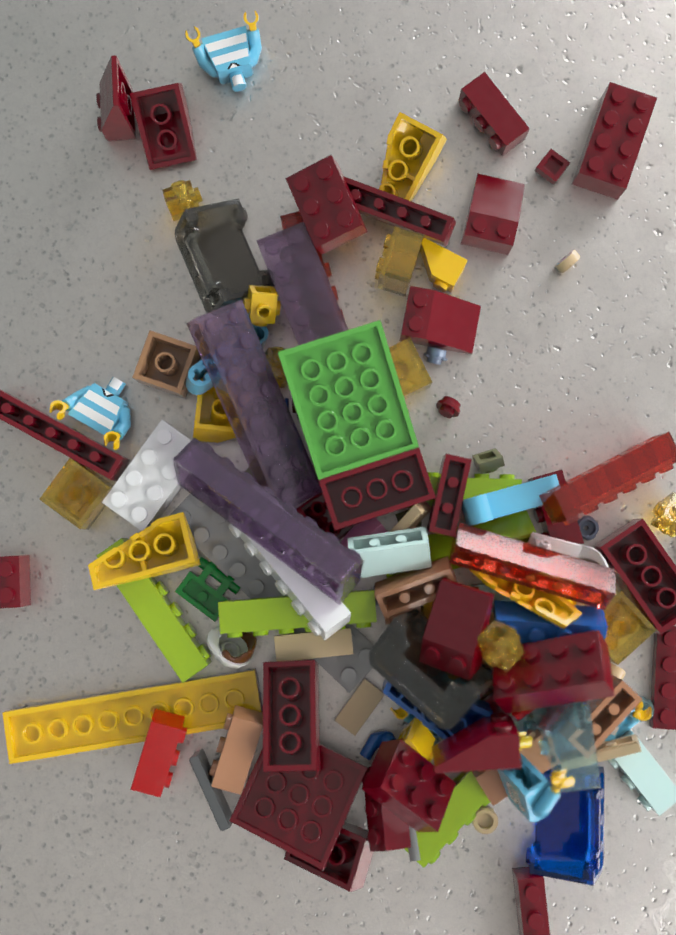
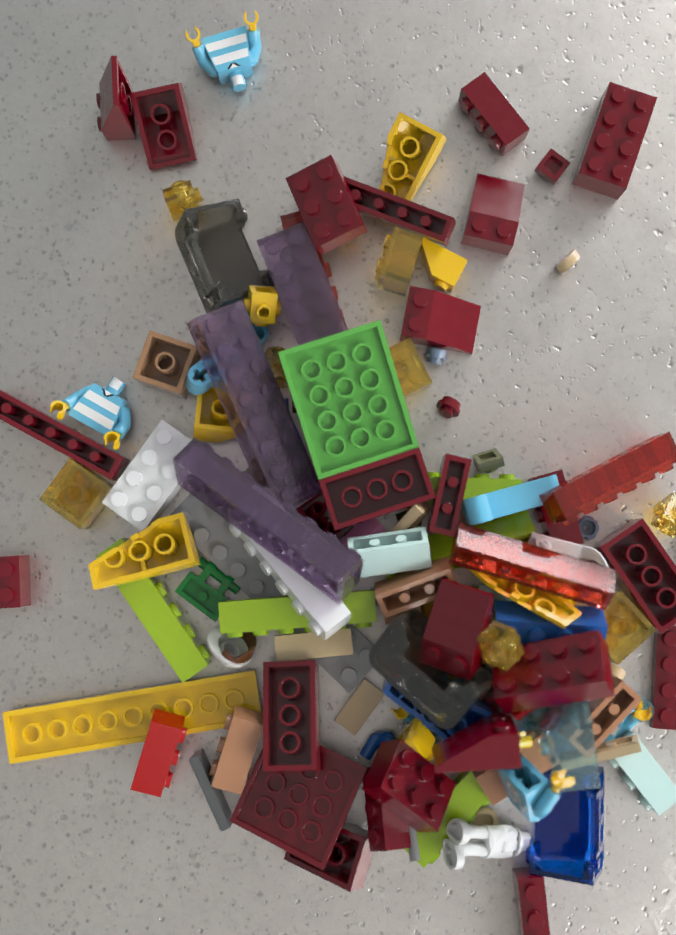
(496, 842): none -> white piece

